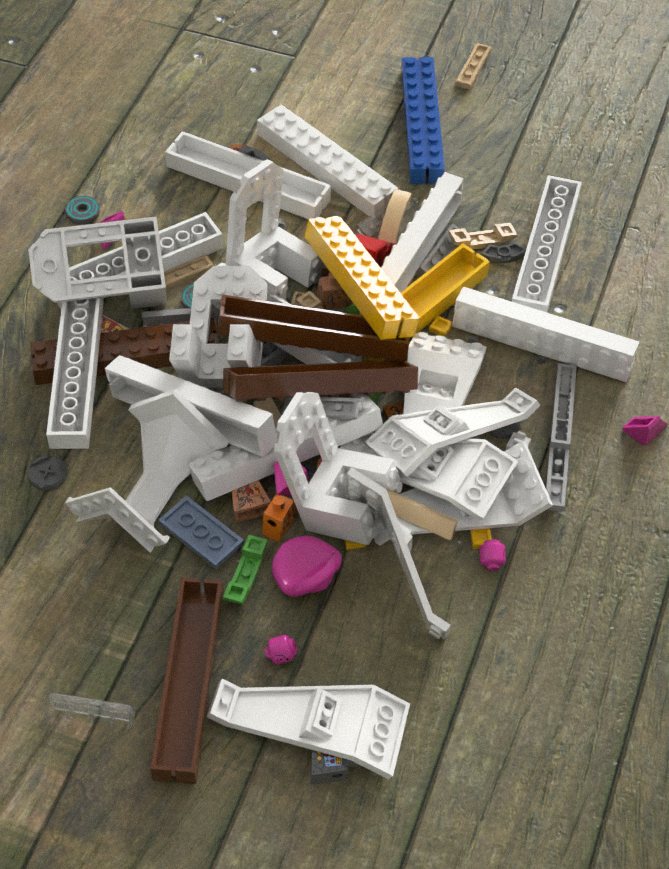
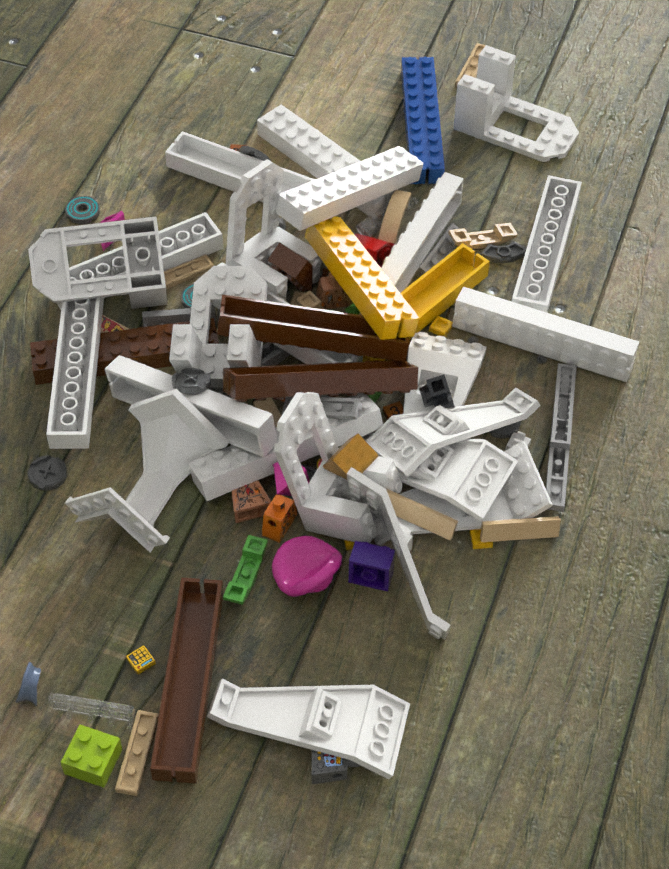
(28, 687): none -> sand blue hat
(91, 755): none -> lime brick
(137, 753): none -> tan tile
(140, 659): none -> yellow tile
(191, 381): none -> dark grey tile
(201, 532): sand blue plate -> none
(281, 649): dark pink head -> none
(292, 266): none -> reddish brown slope
(348, 188): none -> white brick
(354, 454): none -> pearl gold slope
(371, 565): none -> dark purple brick
(437, 392): none -> black brick
(487, 96): none -> white bracket
(492, 554): dark pink head -> none
(520, 529): none -> tan tile
(644, 428): dark pink slope -> none

